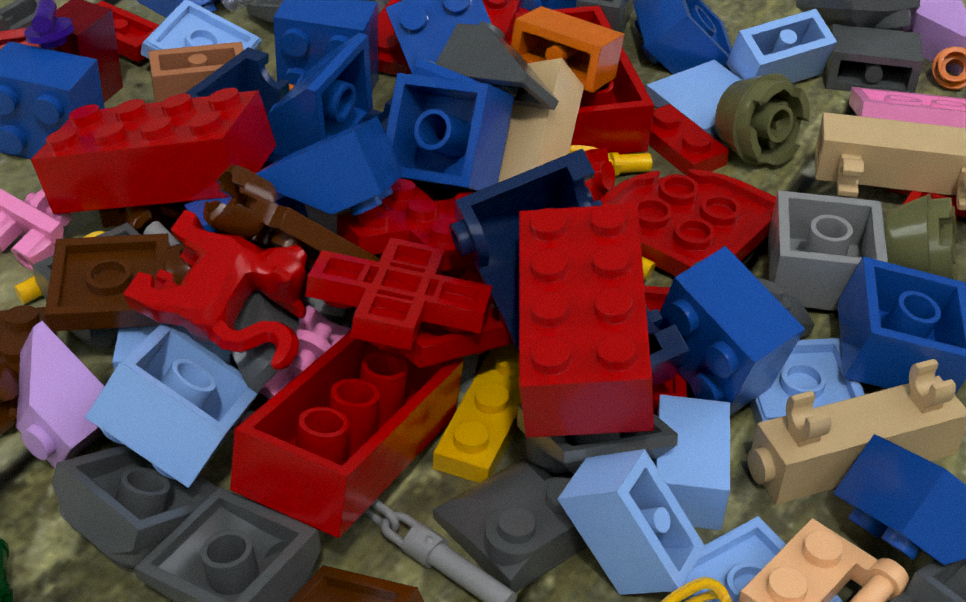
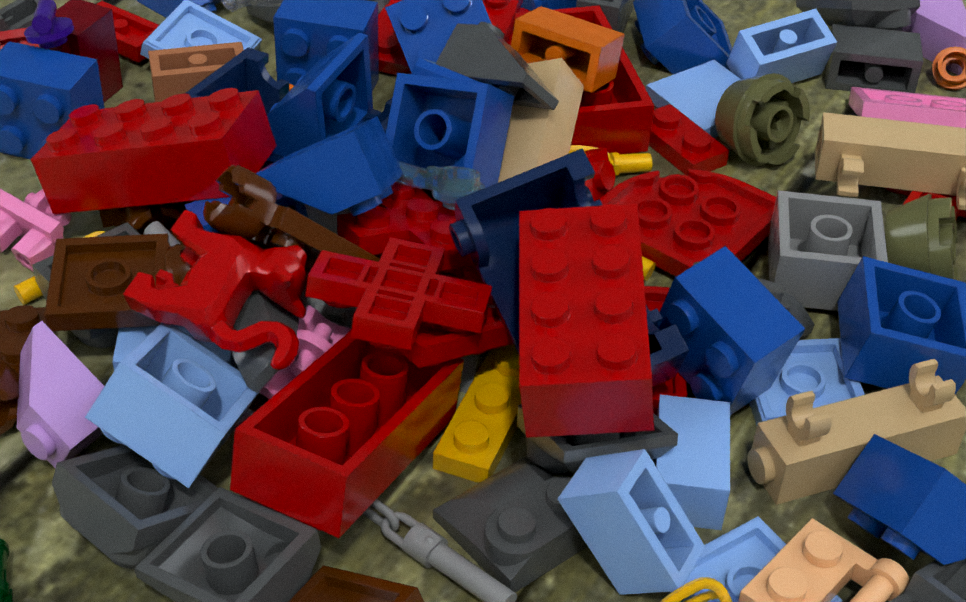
(446, 182): none -> clear light blue plate

